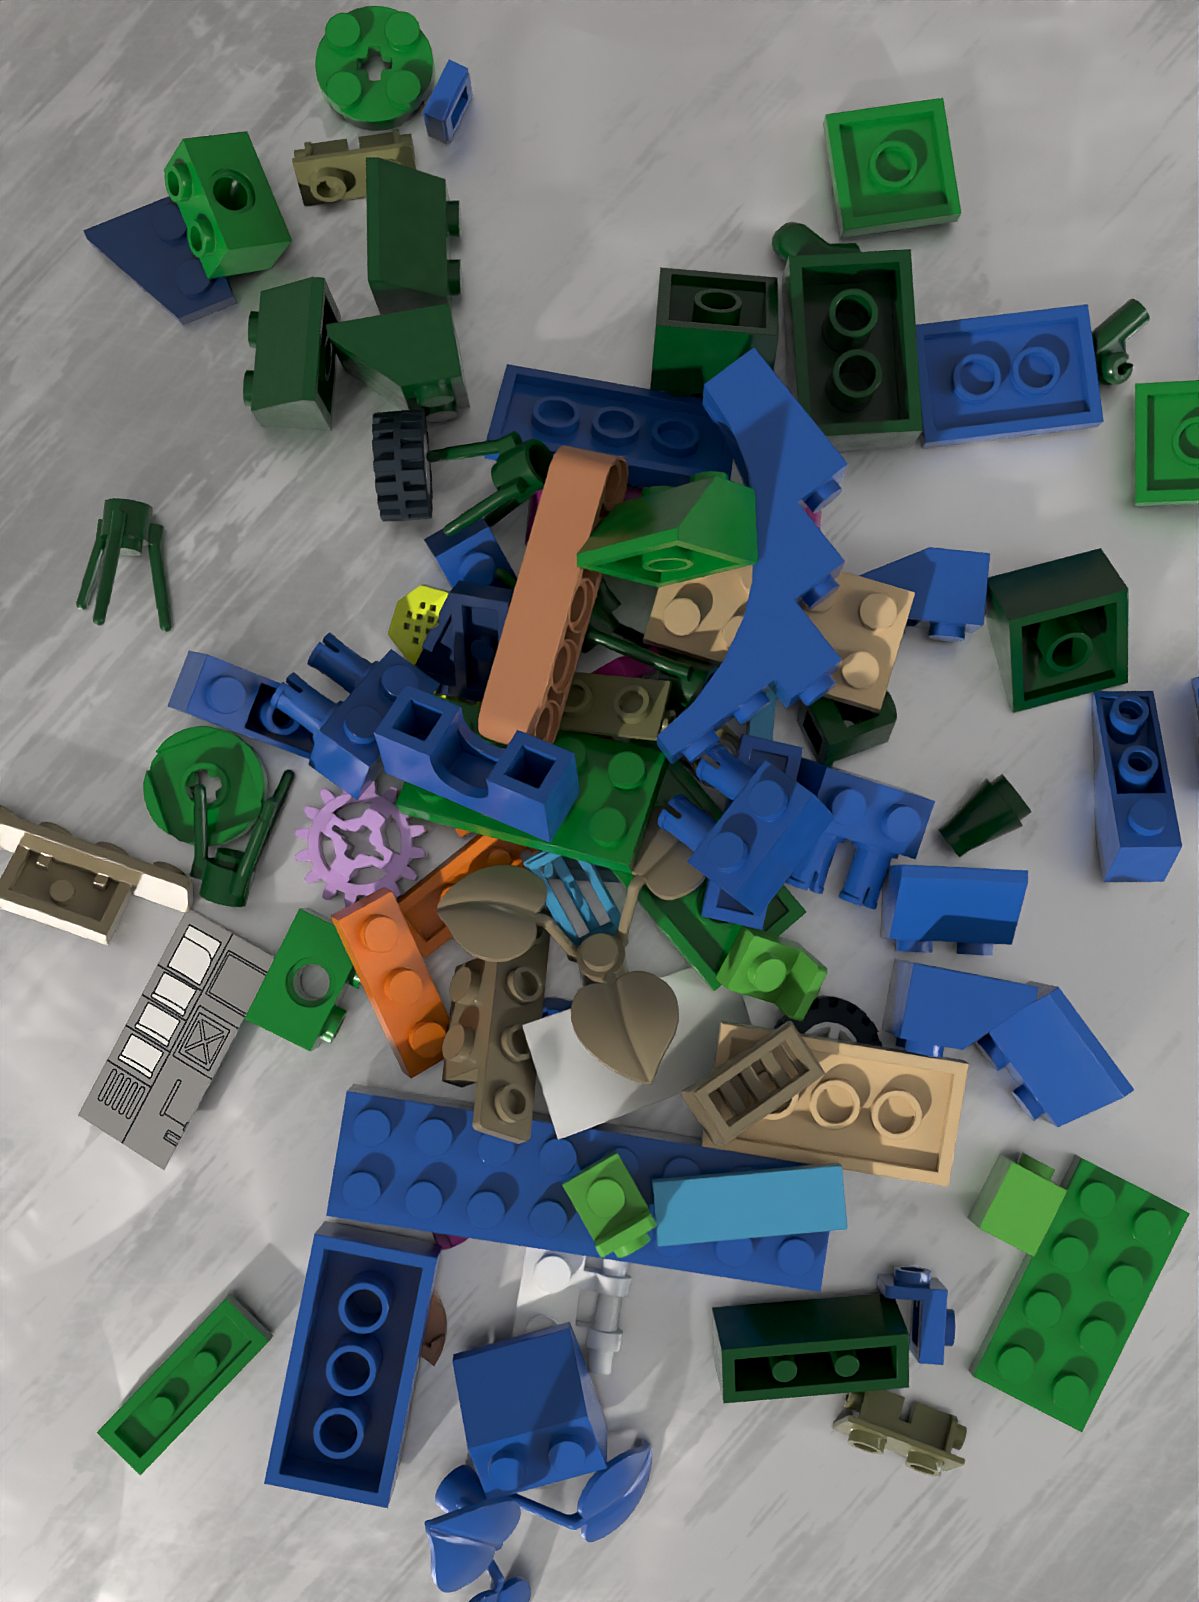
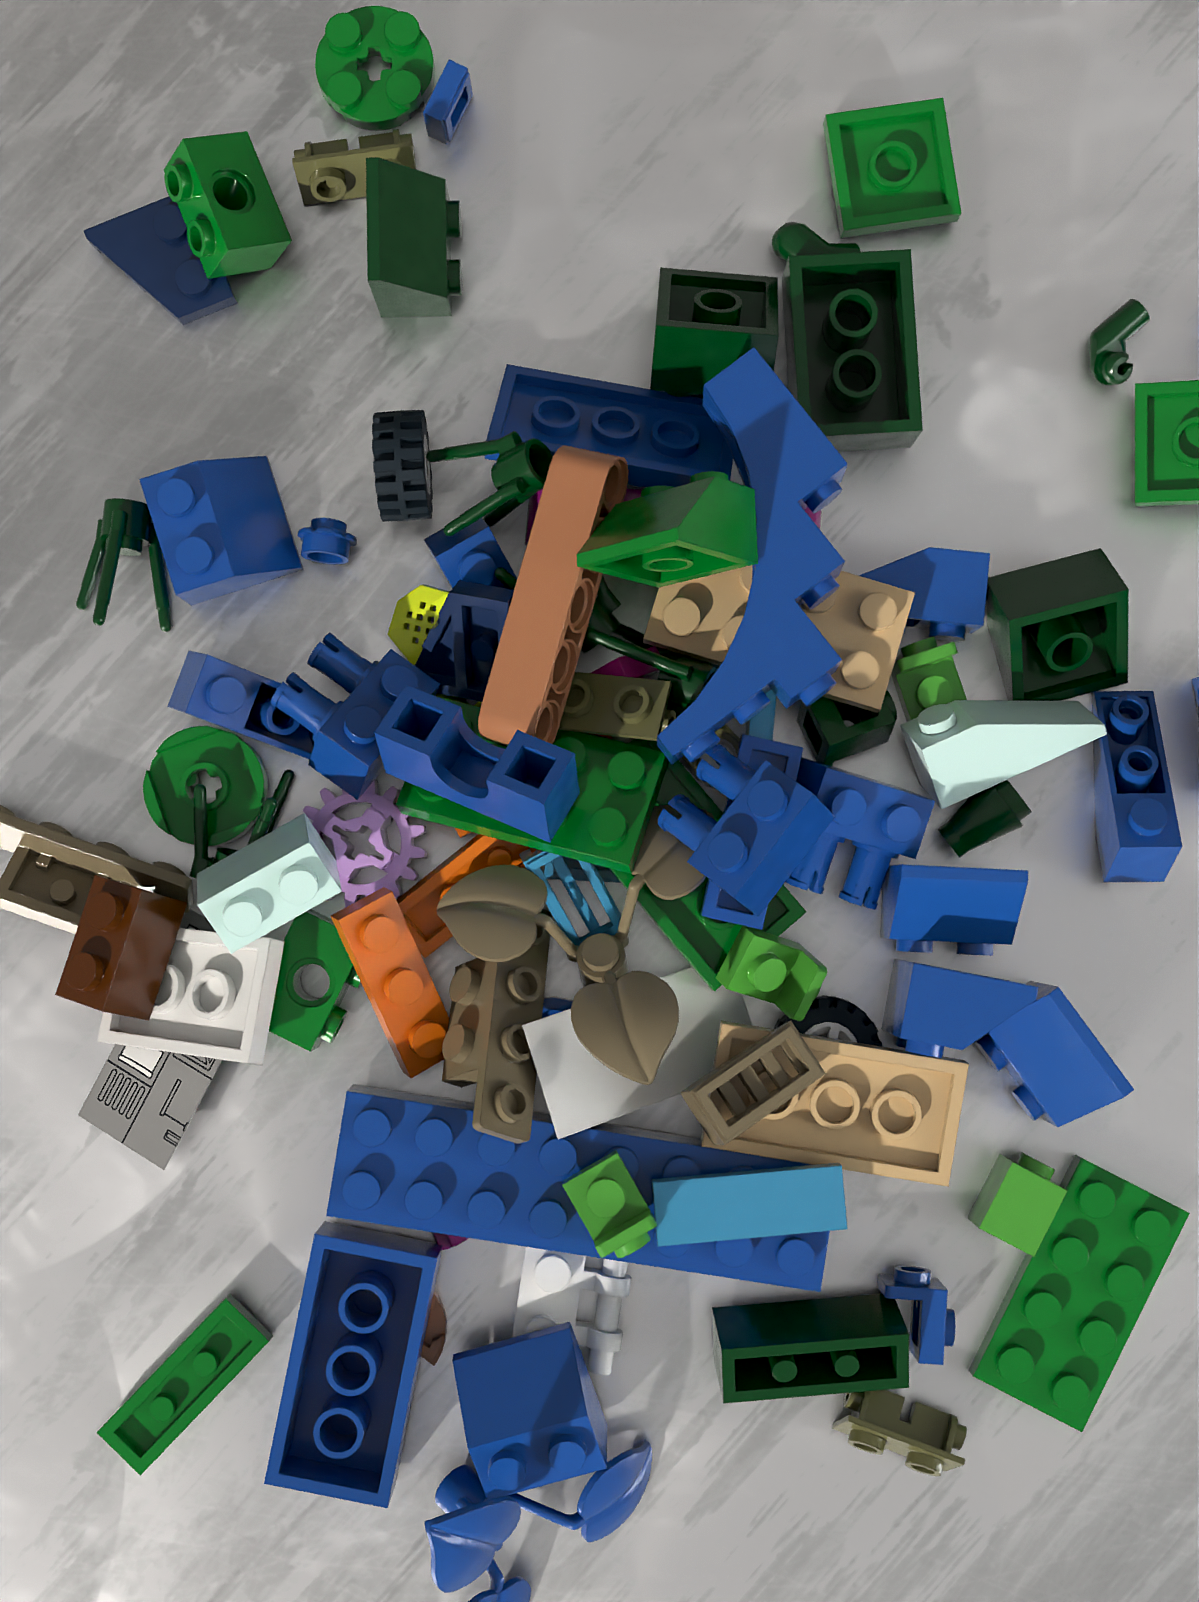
(121, 949): none -> reddish brown brick
(207, 1001): none -> white plate
(220, 526): none -> blue slope
(267, 883): none -> light aqua brick
(293, 356): dark green slope -> none
(326, 541): none -> blue plate
(406, 359): dark green slope -> none
(926, 676): none -> bright green bracket
(984, 742): none -> light aqua slope
(1007, 376): blue plate -> none

